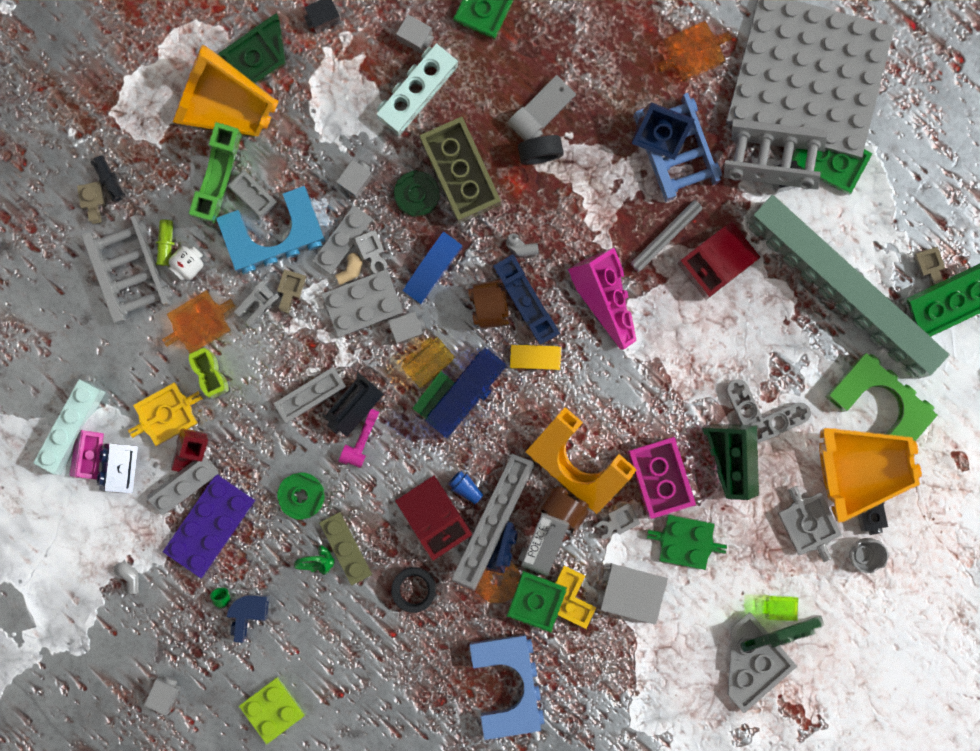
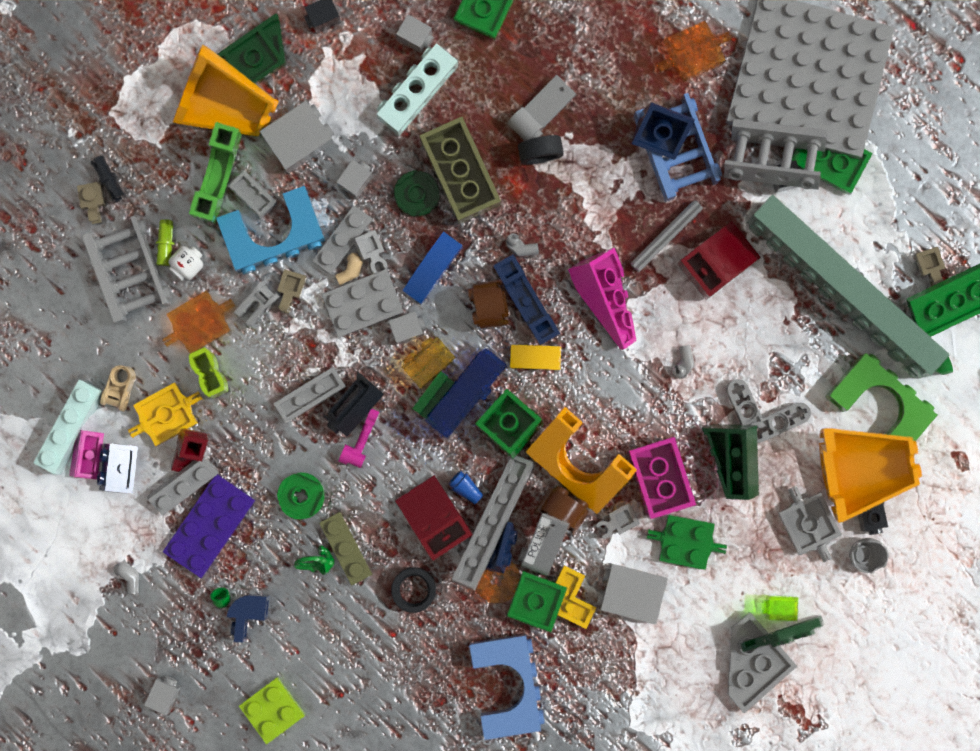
(117, 389): none -> tan piece
(298, 136): none -> light grey brick
(509, 423): none -> green brick
(686, 363): none -> light grey arm
(945, 368): none -> green hinge

